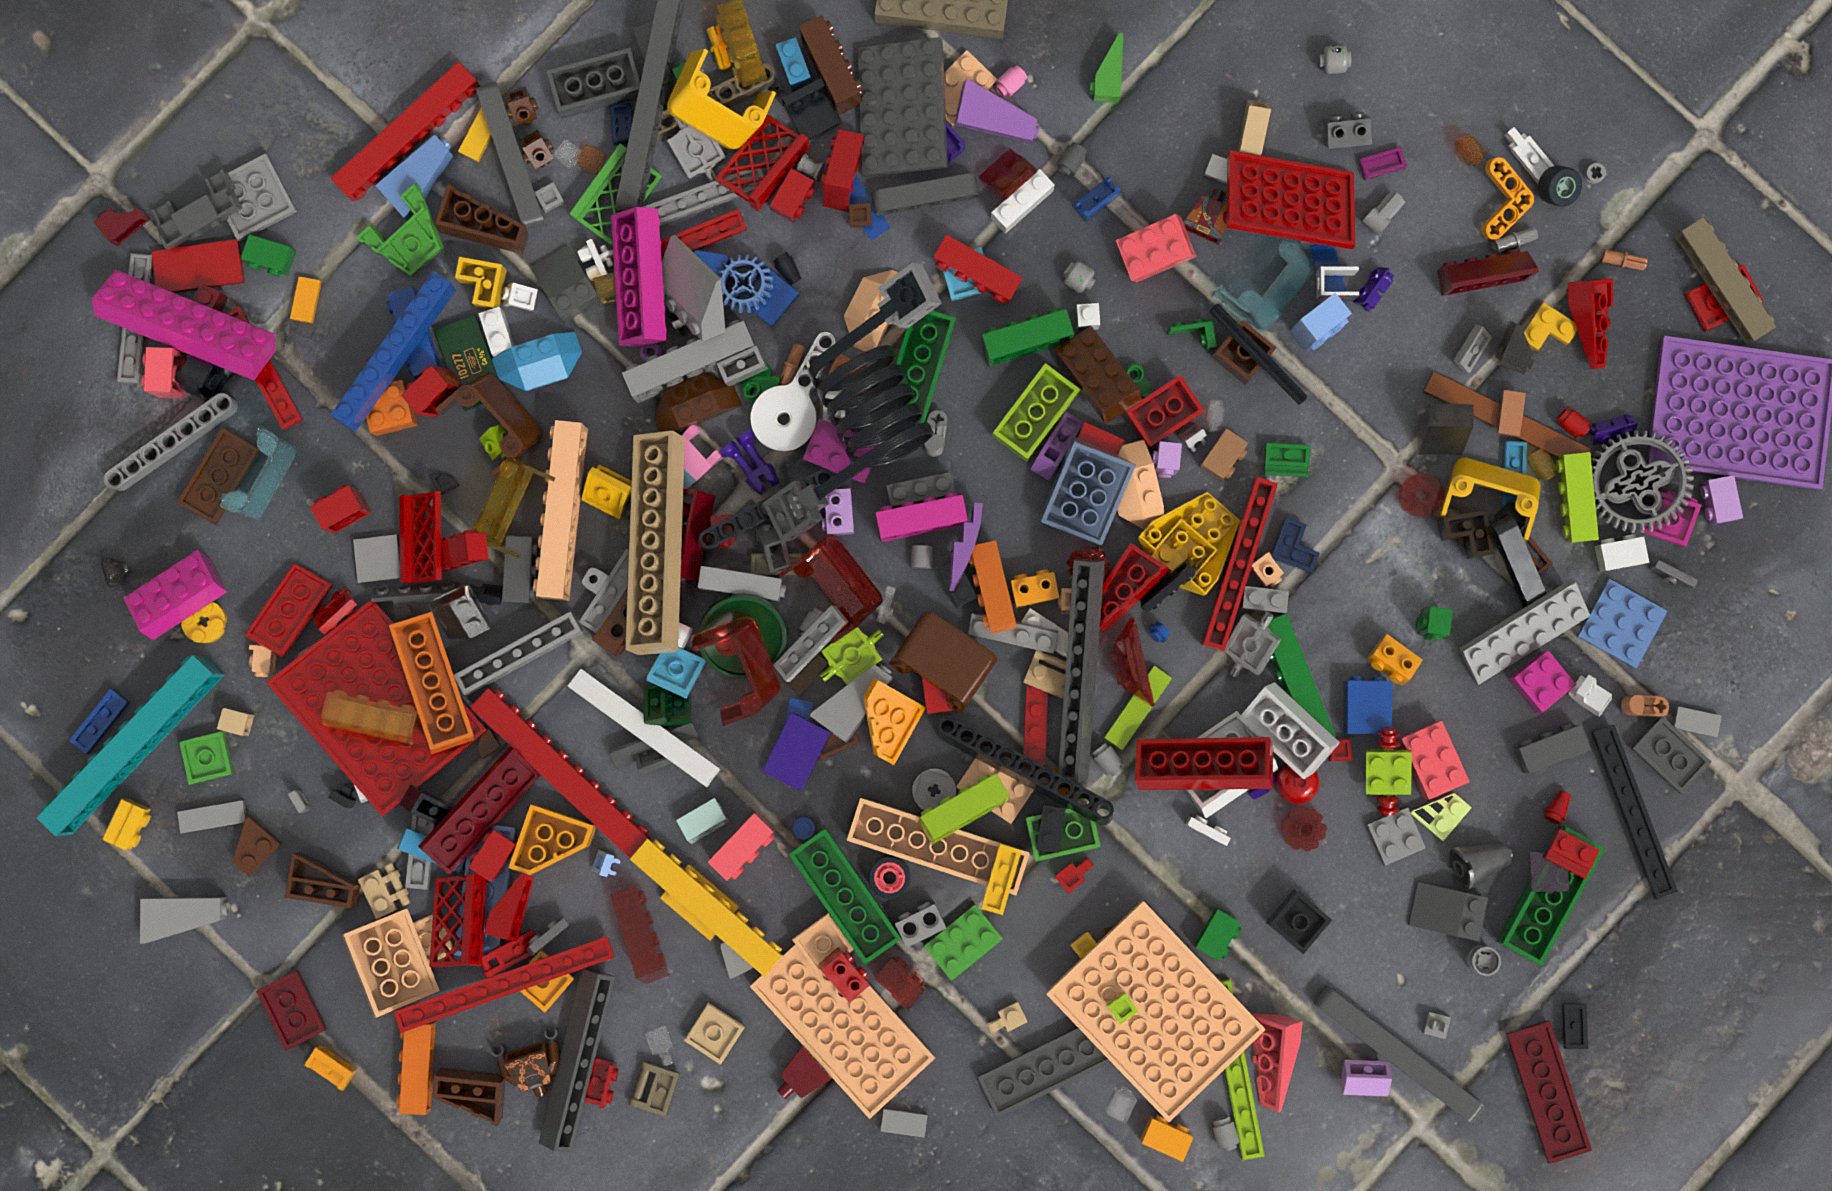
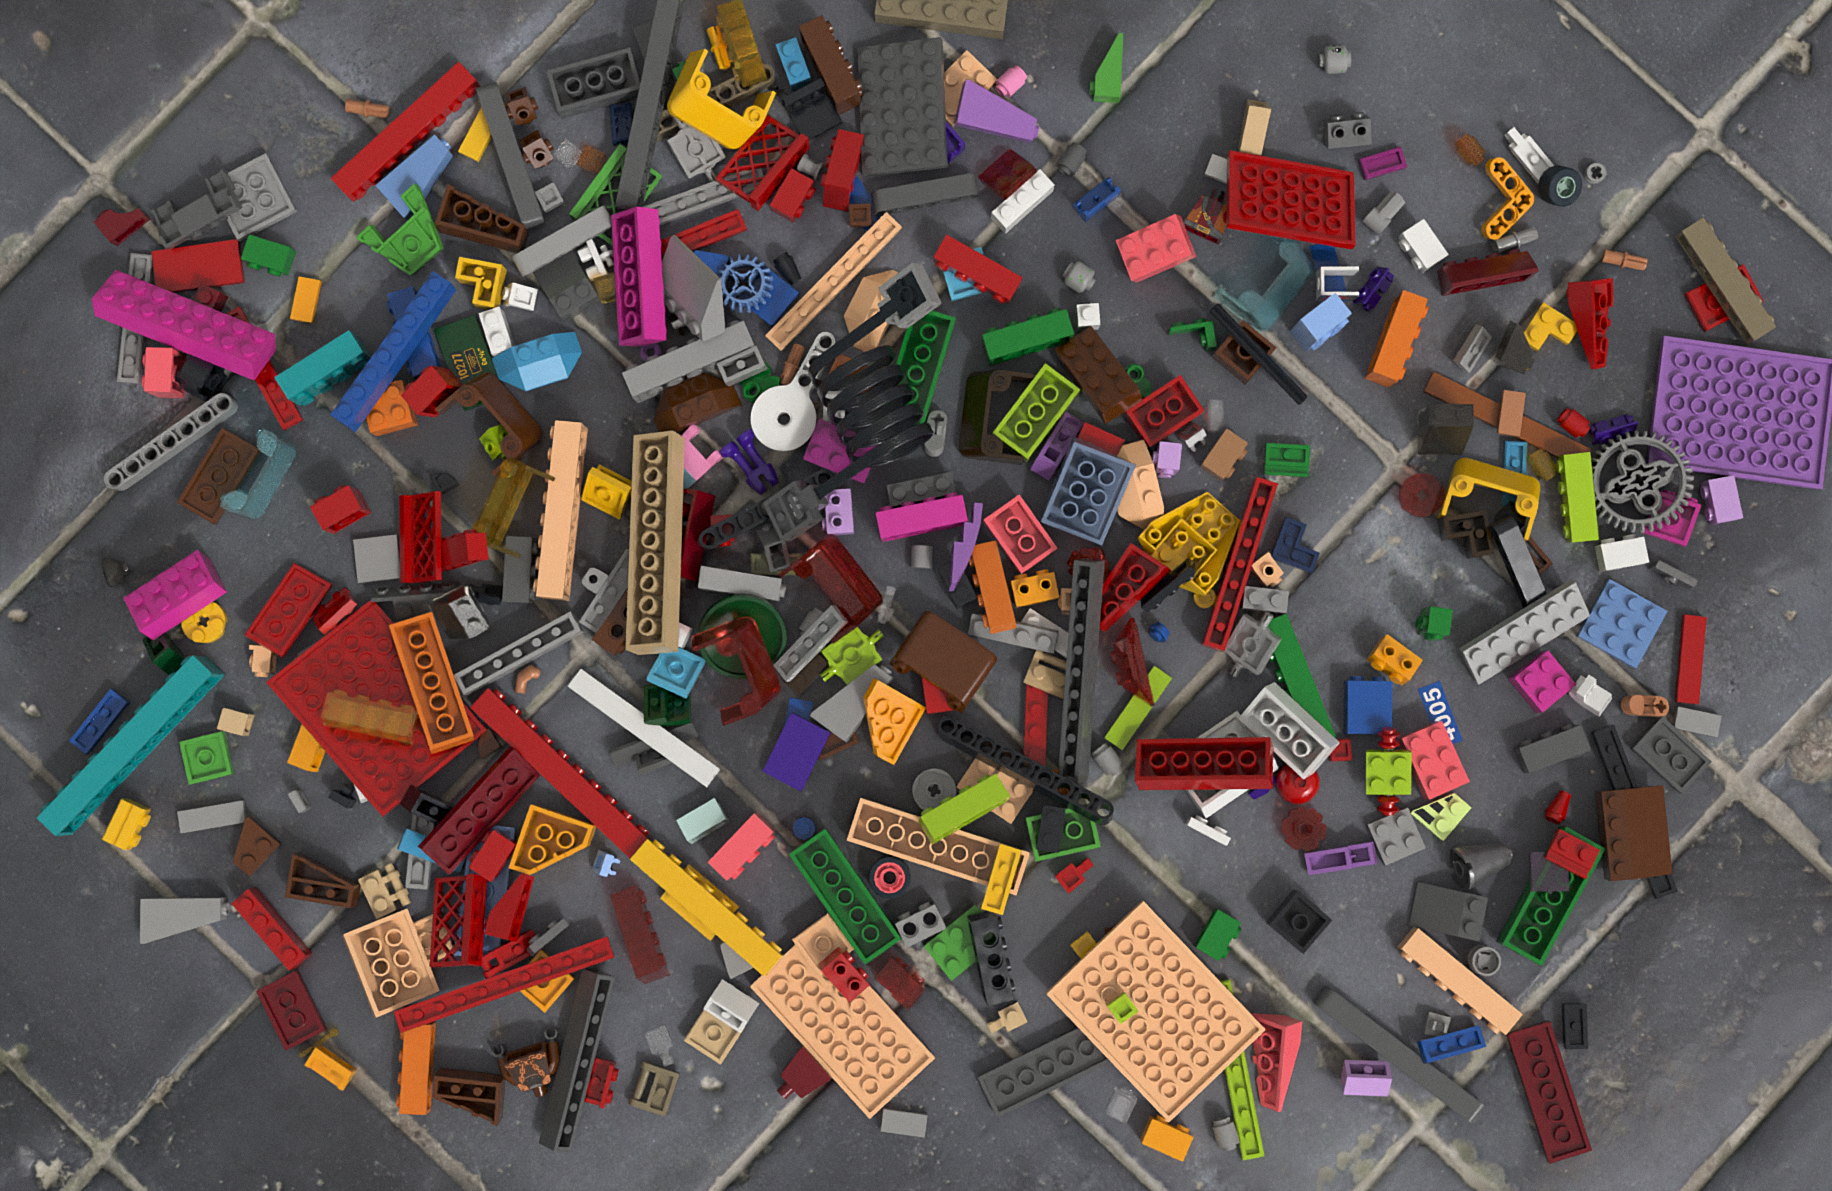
(164, 653): none -> dark green slope
(272, 928): none -> red brick
(306, 752): none -> light orange hinge
(324, 369): none -> teal brick
(333, 1033): none -> clear yellow hinge
(367, 108): none -> nougat axle
(524, 676): none -> nougat arm
(562, 241): none -> light grey beam
(731, 1006): none -> white brick
(833, 281): none -> light nougat plate
(974, 440): none -> dark brown windscreen
(1001, 990): none -> black brick
(1020, 534): none -> coral brick
(1205, 601): none -> yellow tile
(1341, 858): none -> medium lavender slope
(1396, 339): none -> orange brick
(1422, 246): none -> white brick
(1439, 709): none -> blue sticker
(1451, 1044): none -> blue plate
(1459, 980): none -> light nougat brick
(1633, 832): none -> reddish brown slope
(1690, 659): none -> red tile

